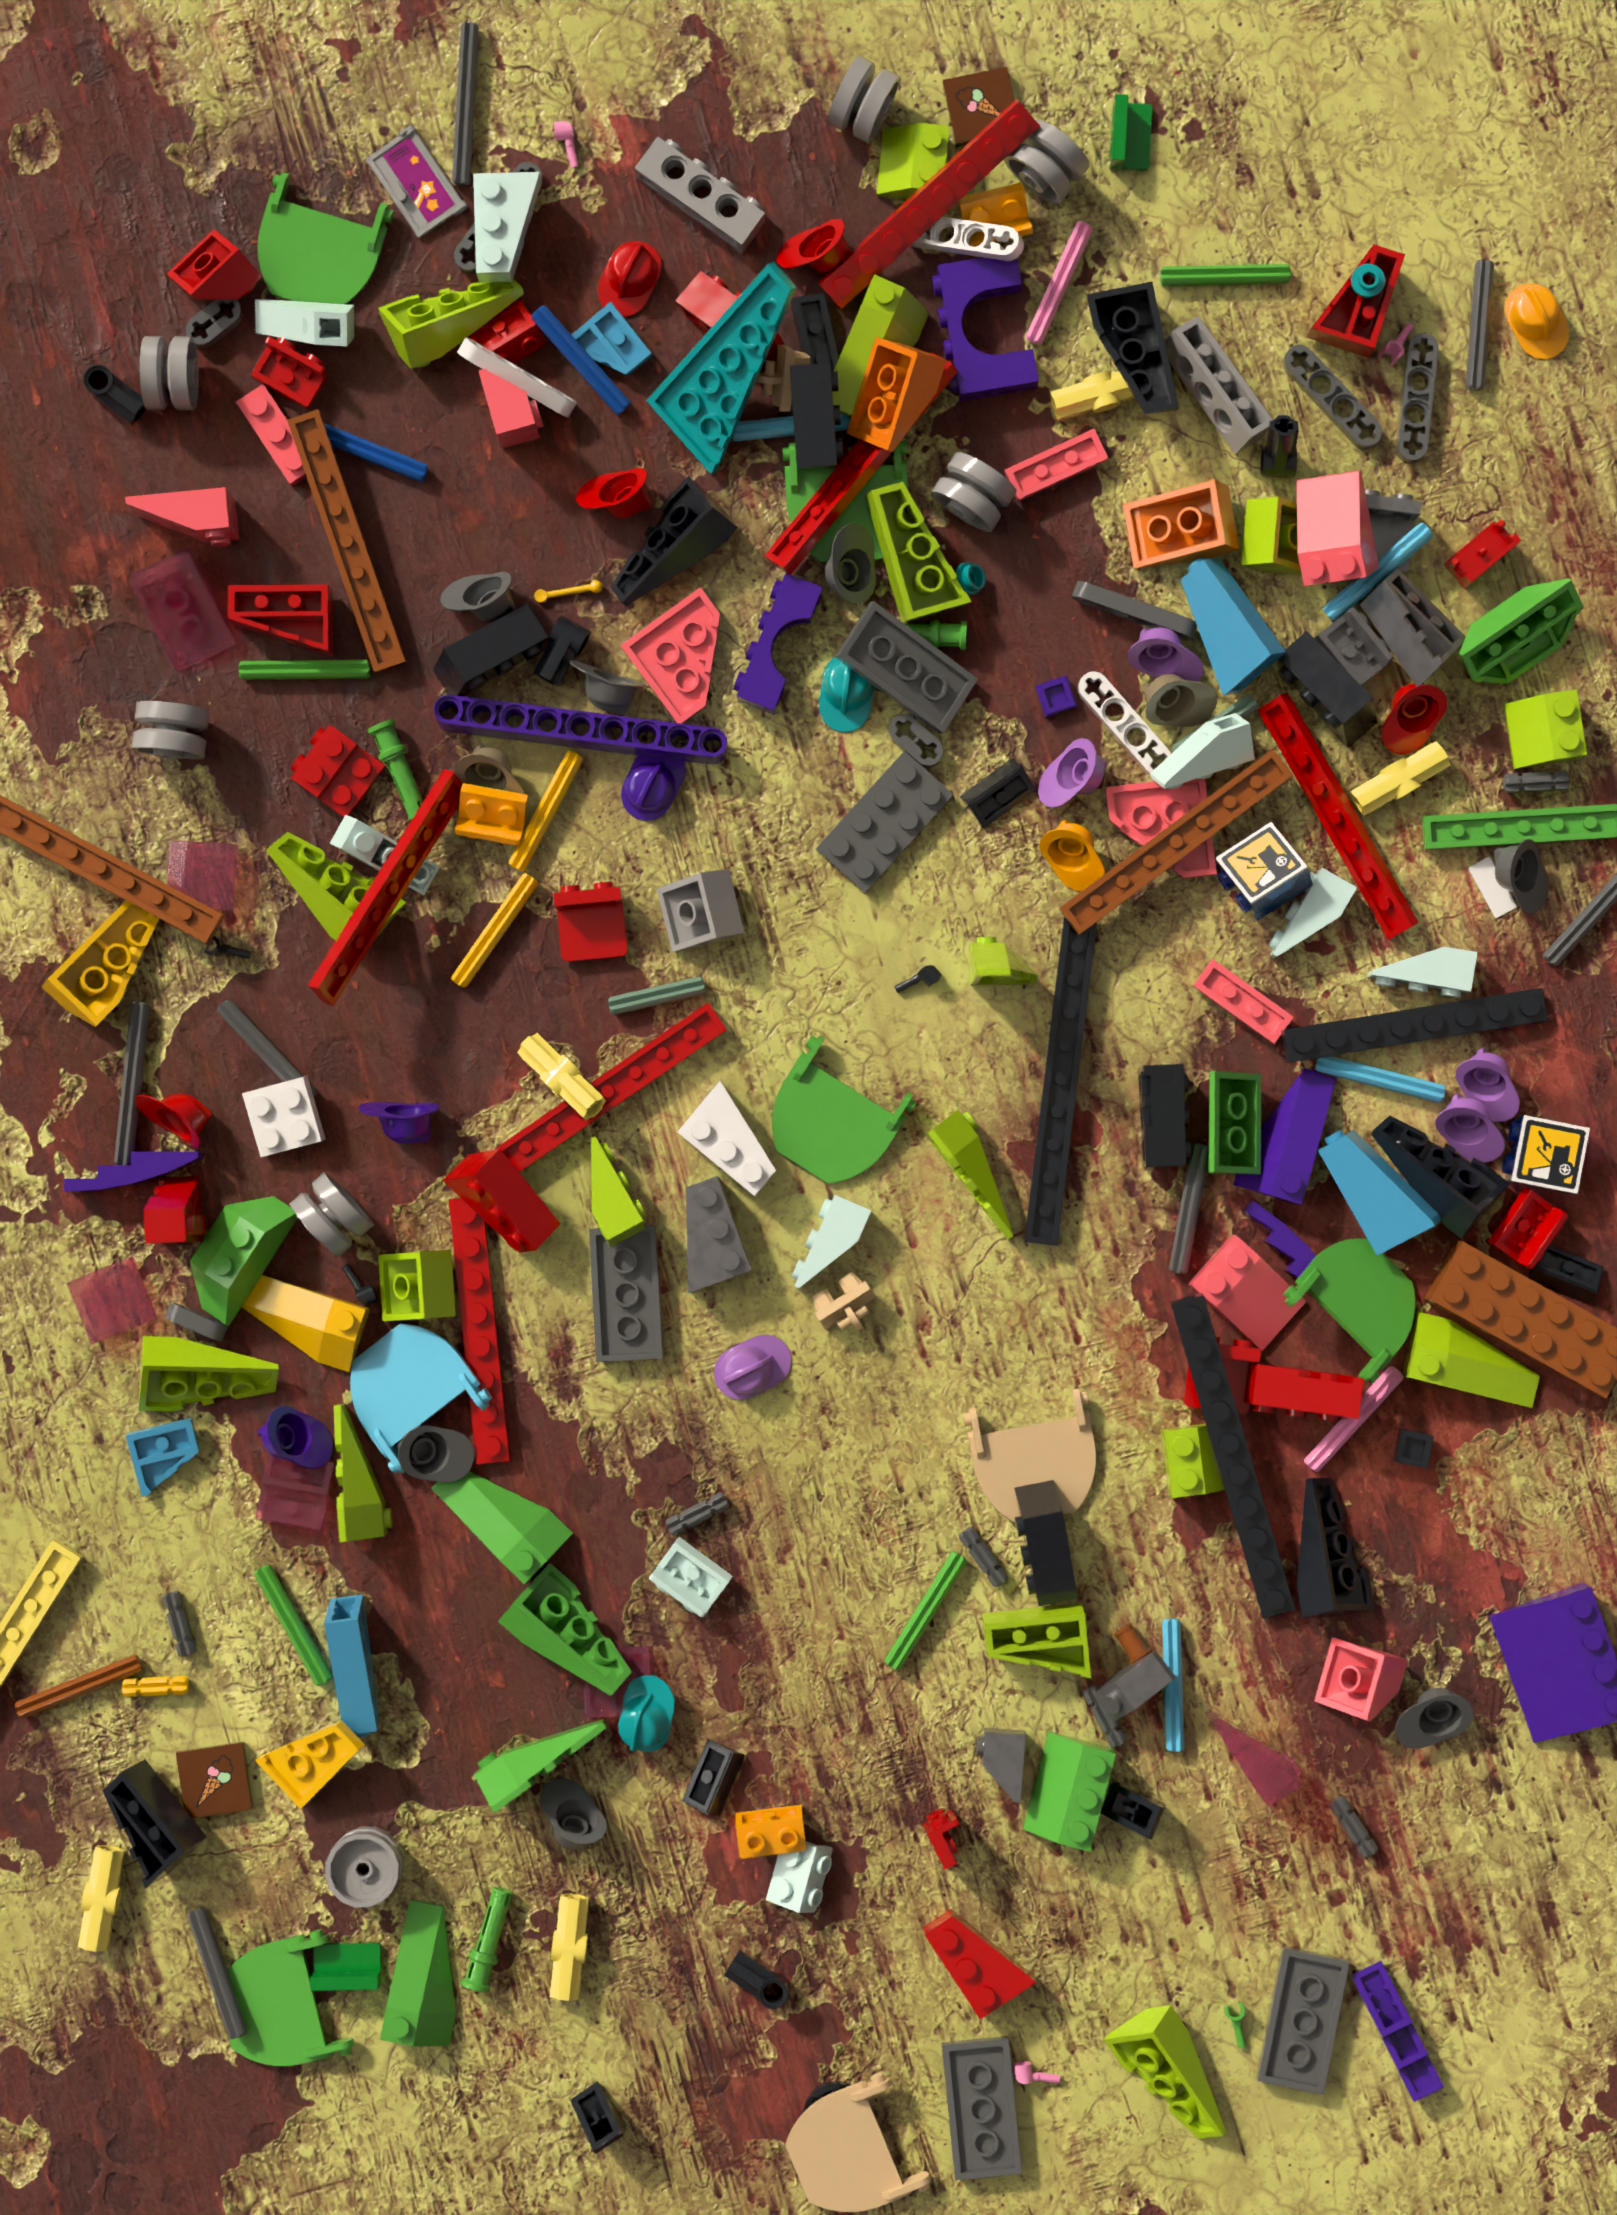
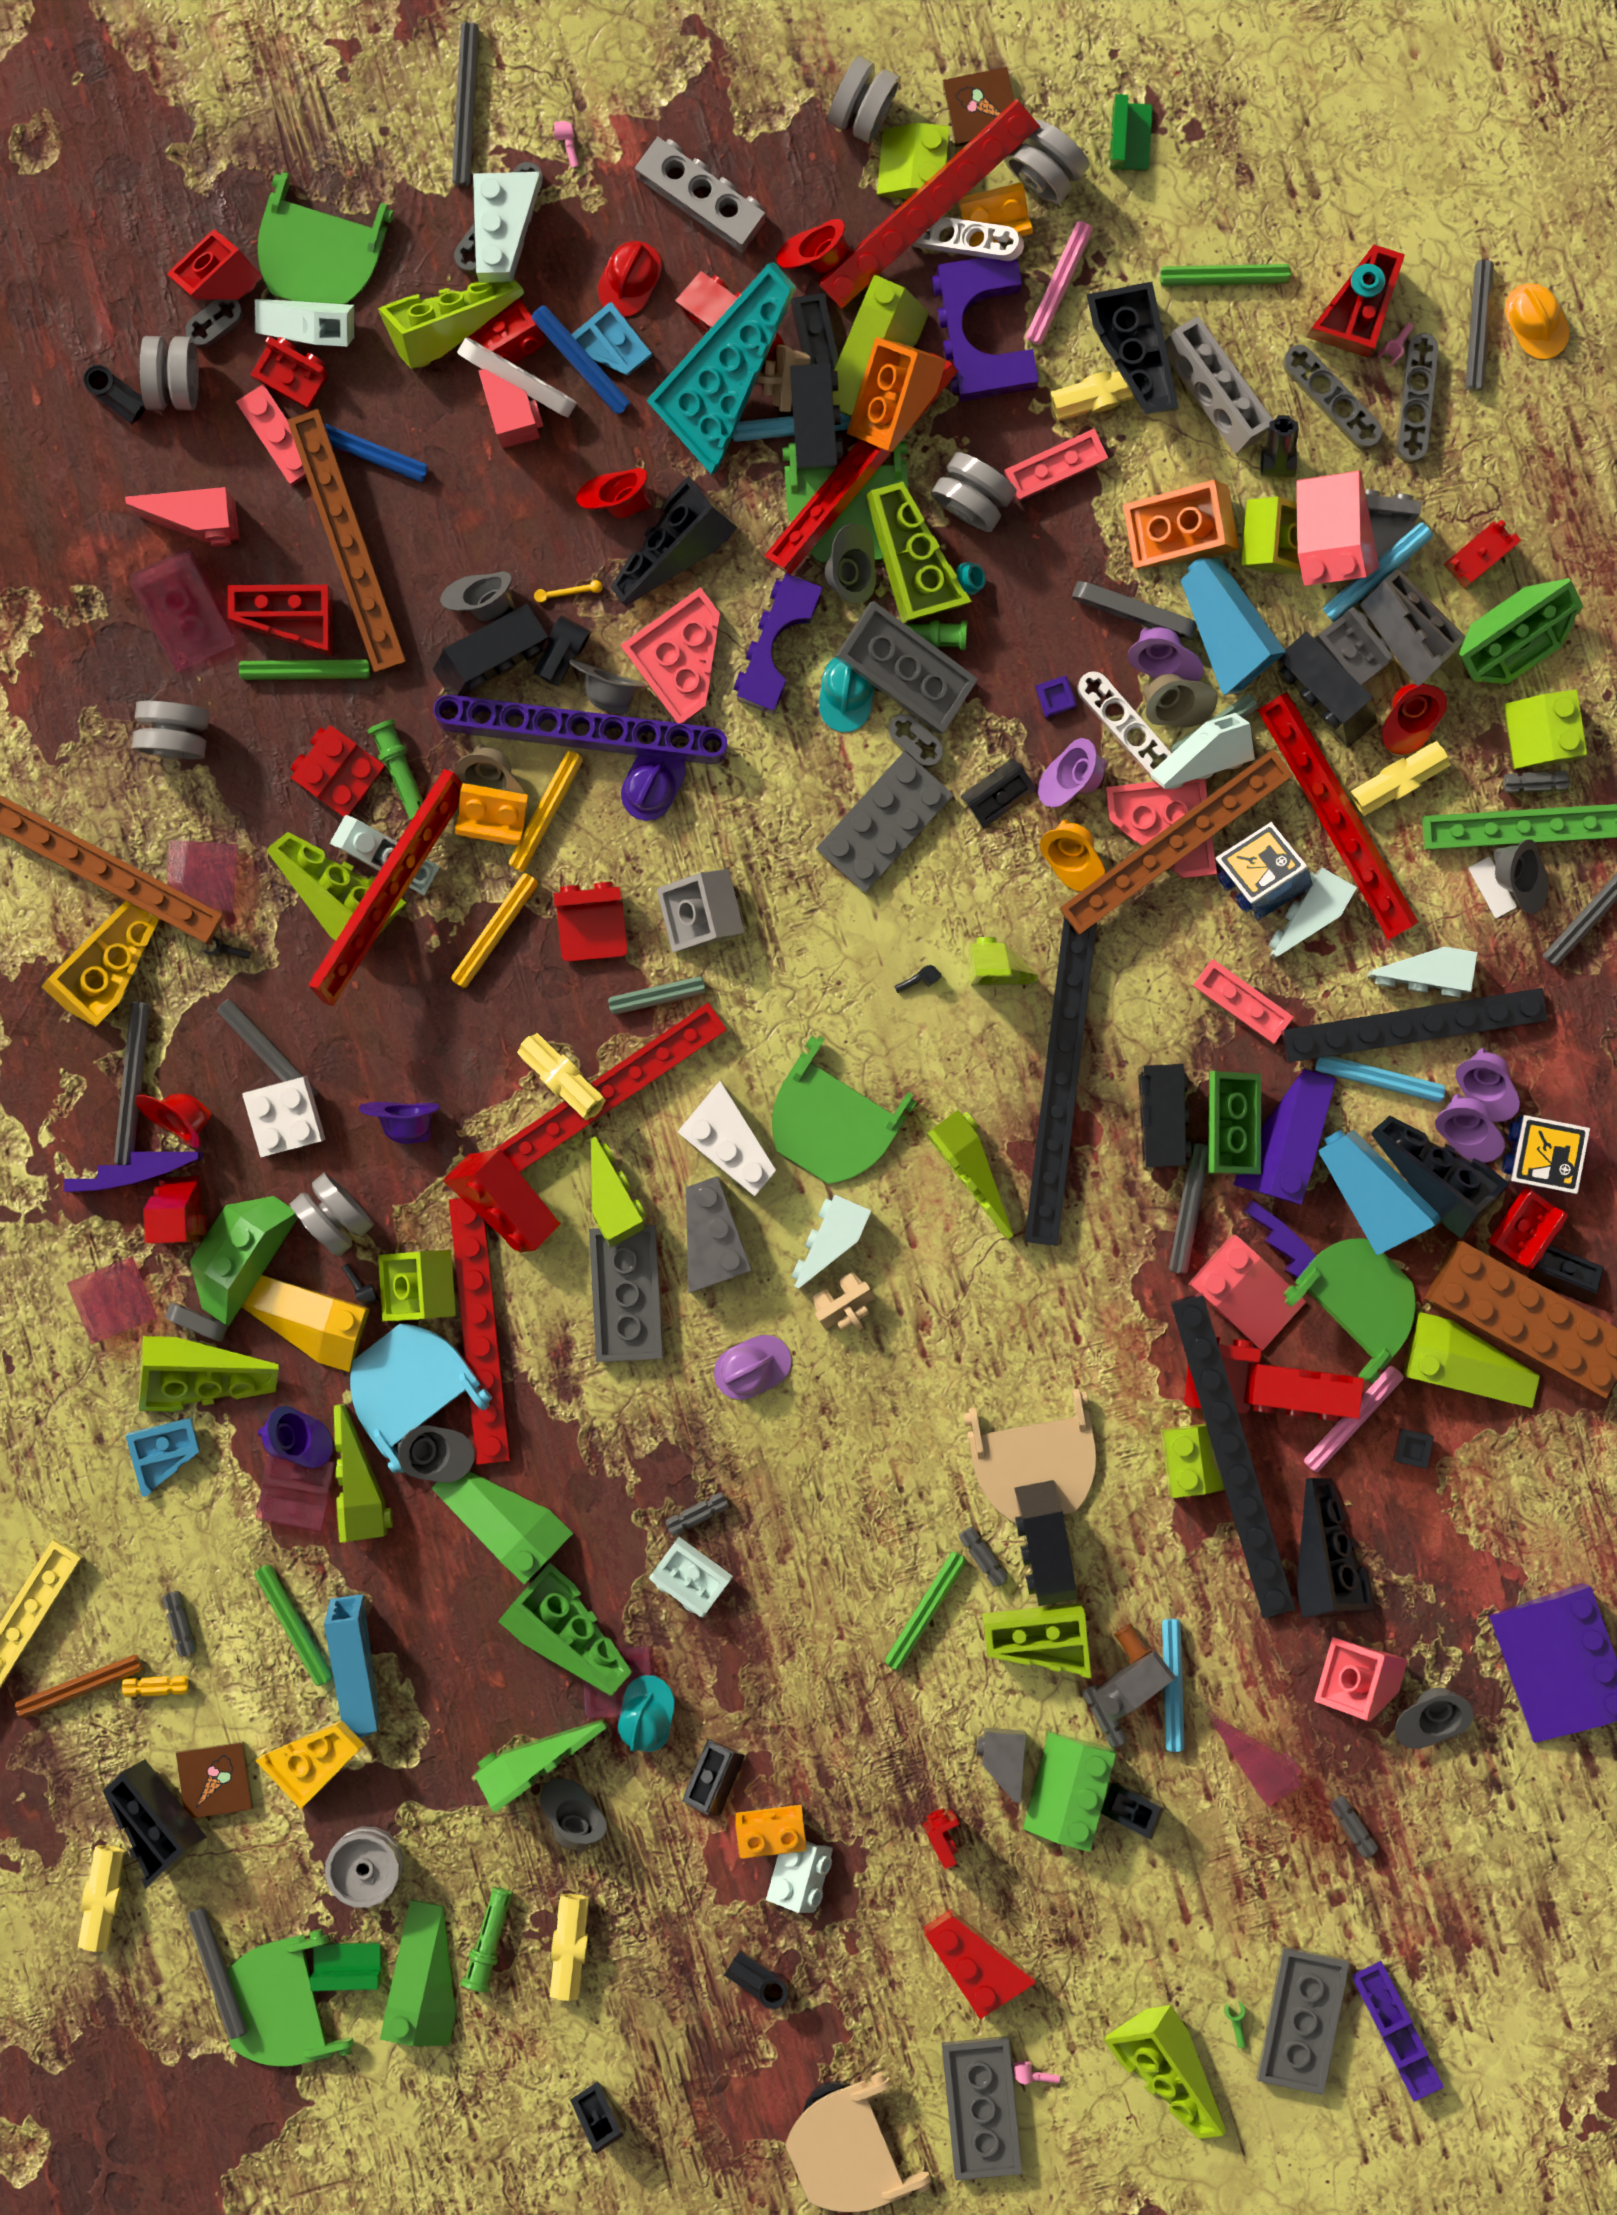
(412, 173): door -> none

